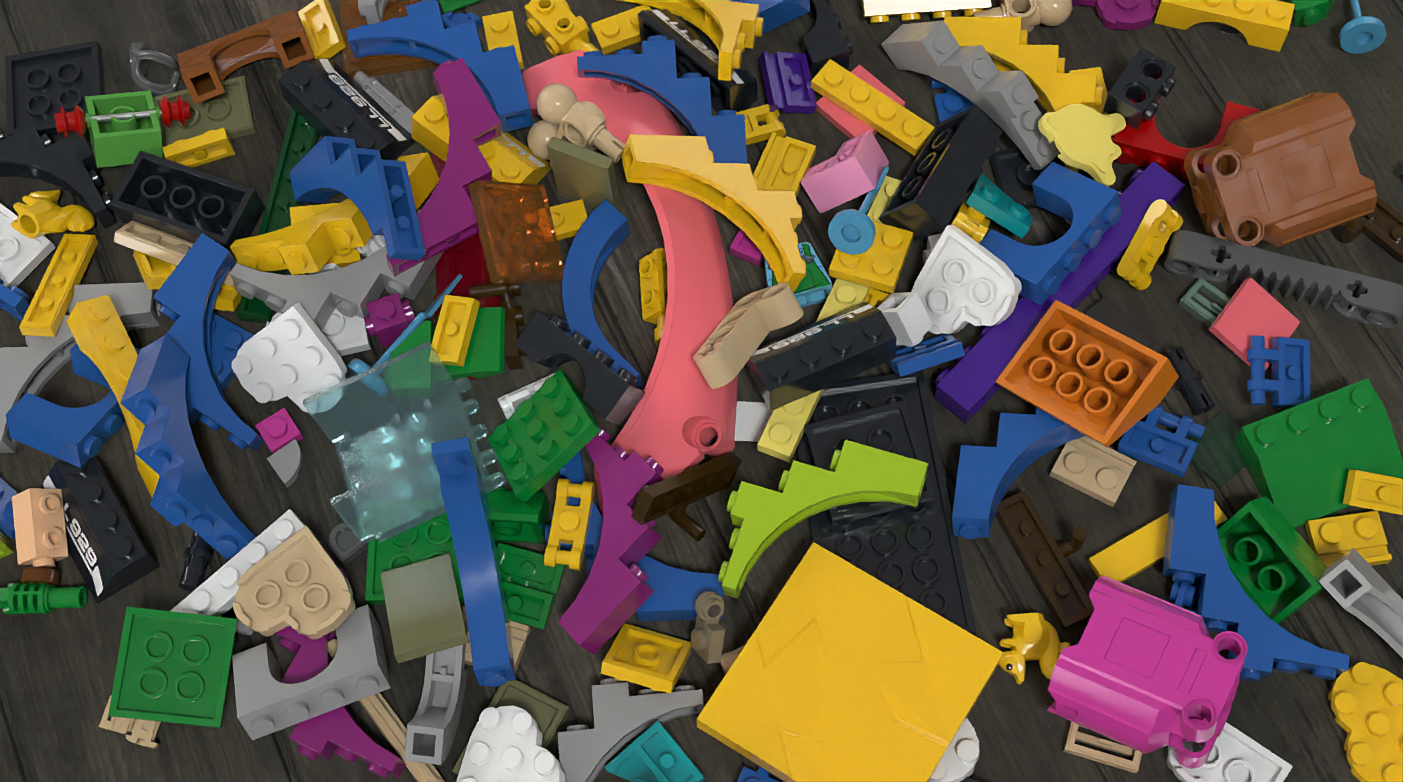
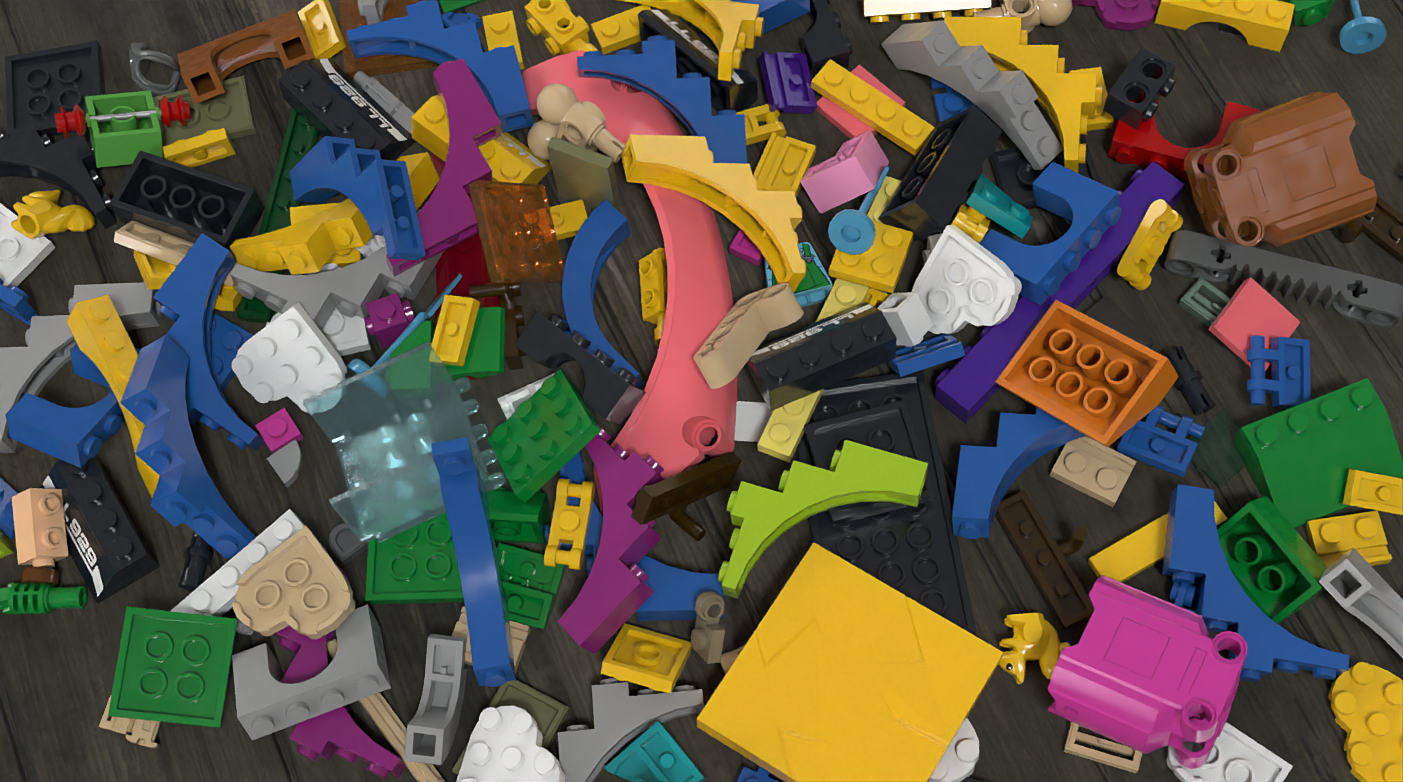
(58, 285): yellow tile -> none
(424, 608): olive tile -> none
(1085, 139): light yellow tile -> none

